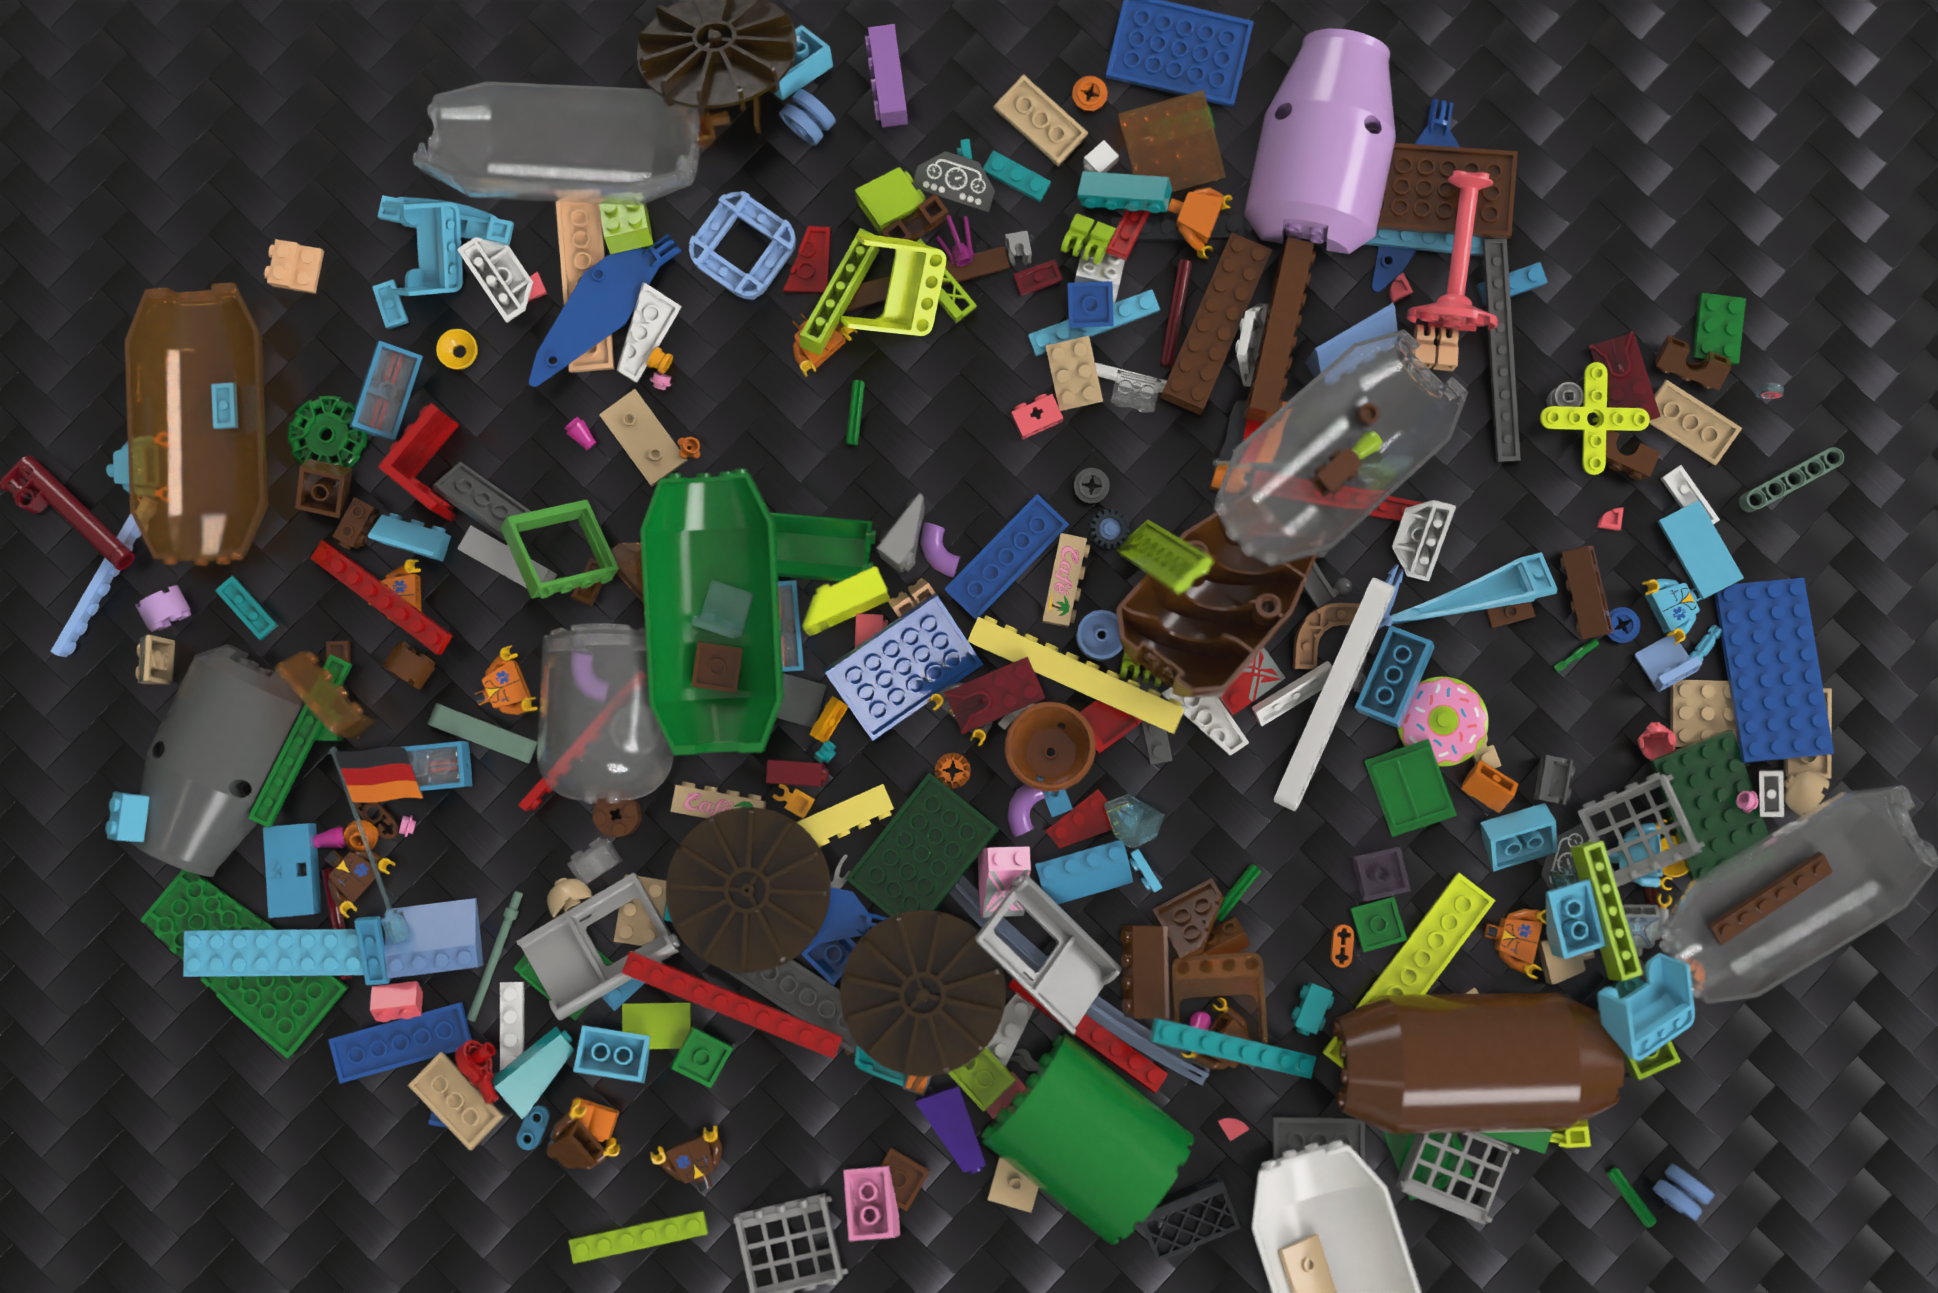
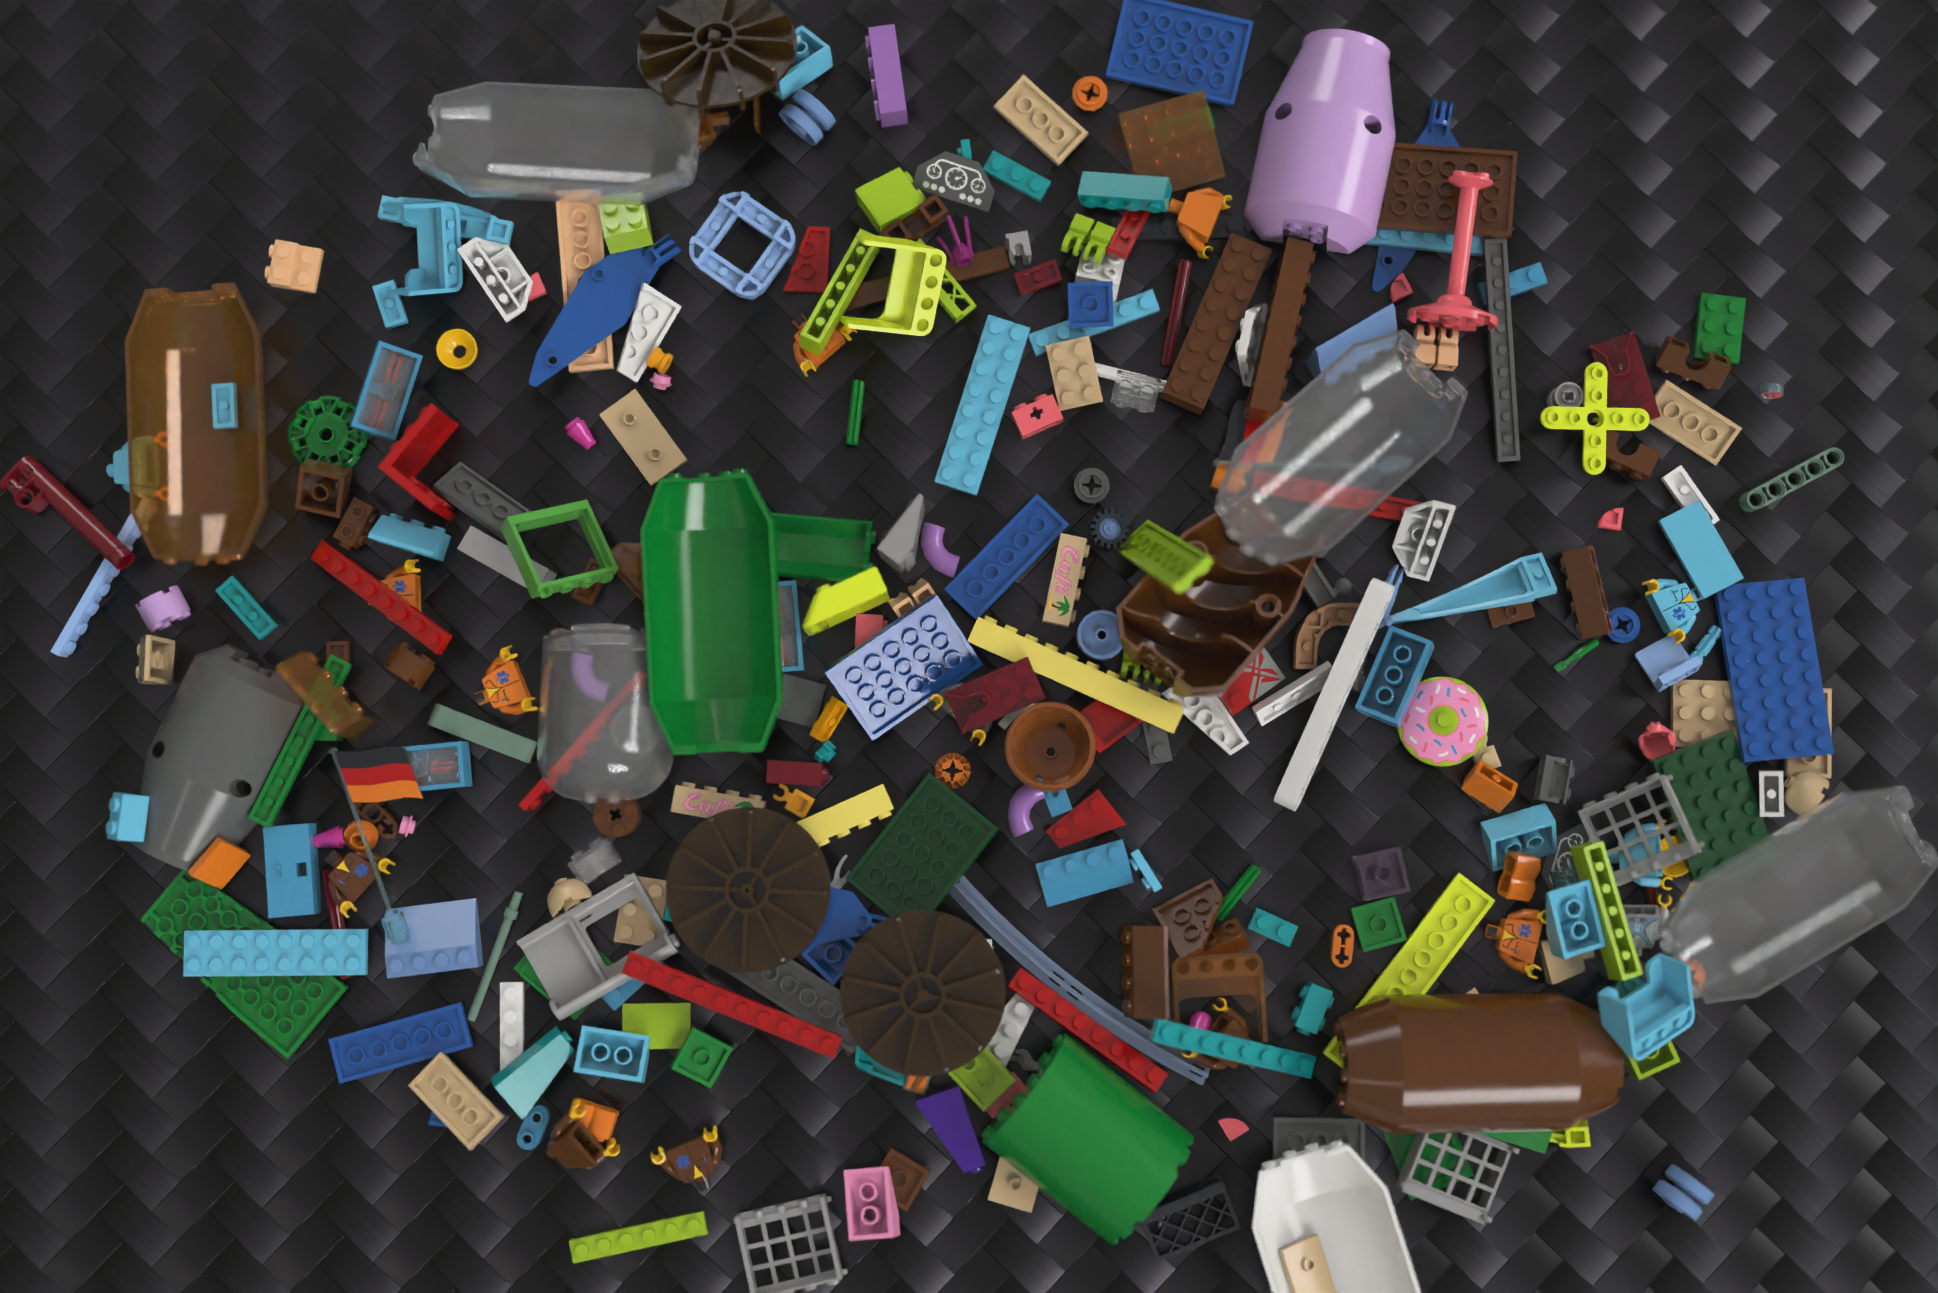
(219, 863): none -> orange tile
(372, 950): dark azure plate -> none
(396, 1001): coral brick -> none
(478, 1067): red pin -> none
(690, 442): orange plate -> none
(717, 667): reddish brown plate -> none
(724, 610): clear light blue bracket -> none
(982, 405): none -> medium azure plate
(996, 872): bright pink slope -> none
(1074, 968): light grey piece -> none
(1100, 158): white brick -> none
(1133, 820): clear light blue slope -> none
(1272, 927): none -> teal plate
(1341, 467): reddish brown brick -> none
(1367, 414): reddish brown tile -> none
(1367, 444): lime cone -> none
(1410, 787): green piece -> none
(1519, 876): none -> orange brick
(1631, 1197): green axle -> none
(1747, 801): bright pink plate -> none
(1770, 898): reddish brown plate -> none

